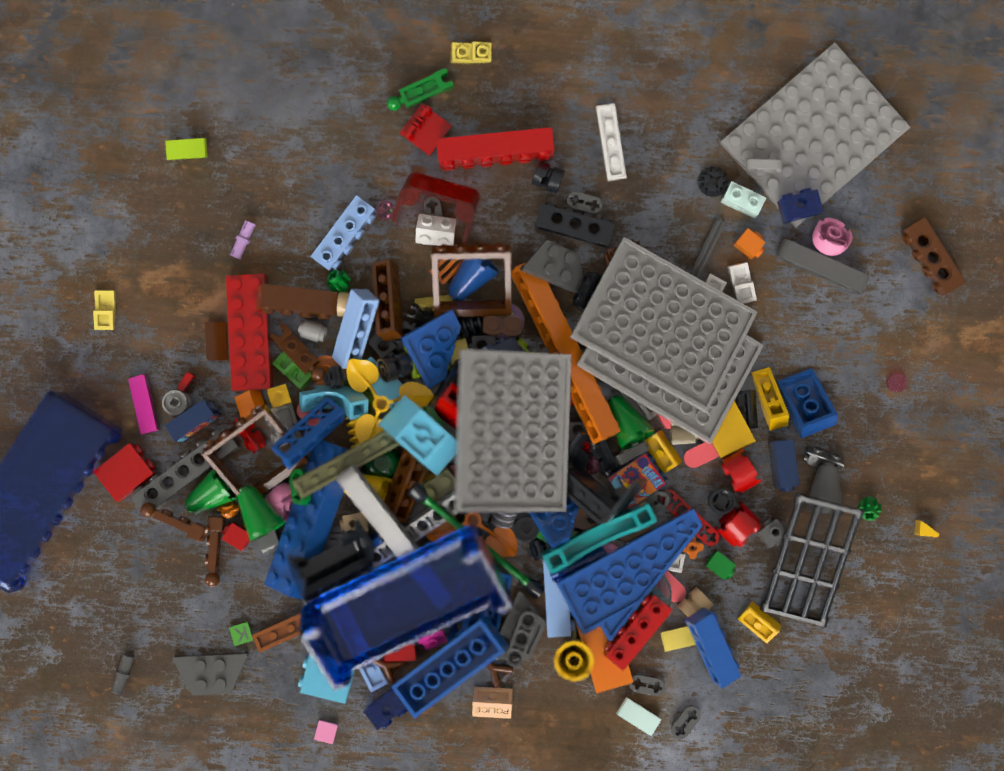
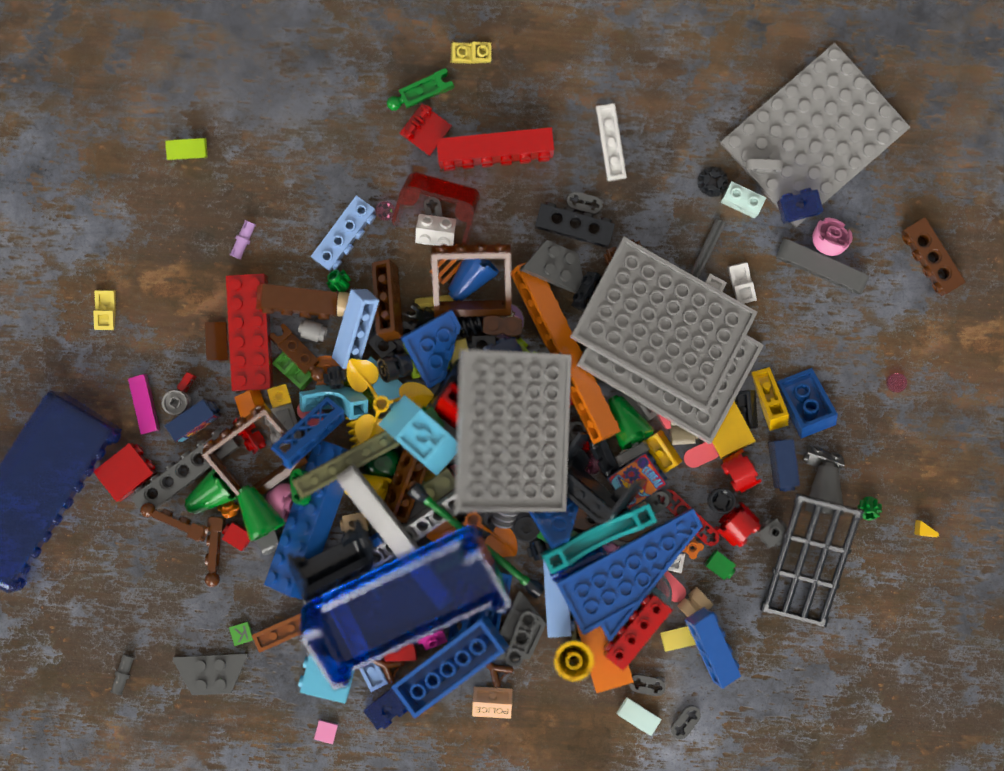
(555, 177): black wheel -> none
(750, 244): orange brick -> none
(759, 622): yellow slope -> none

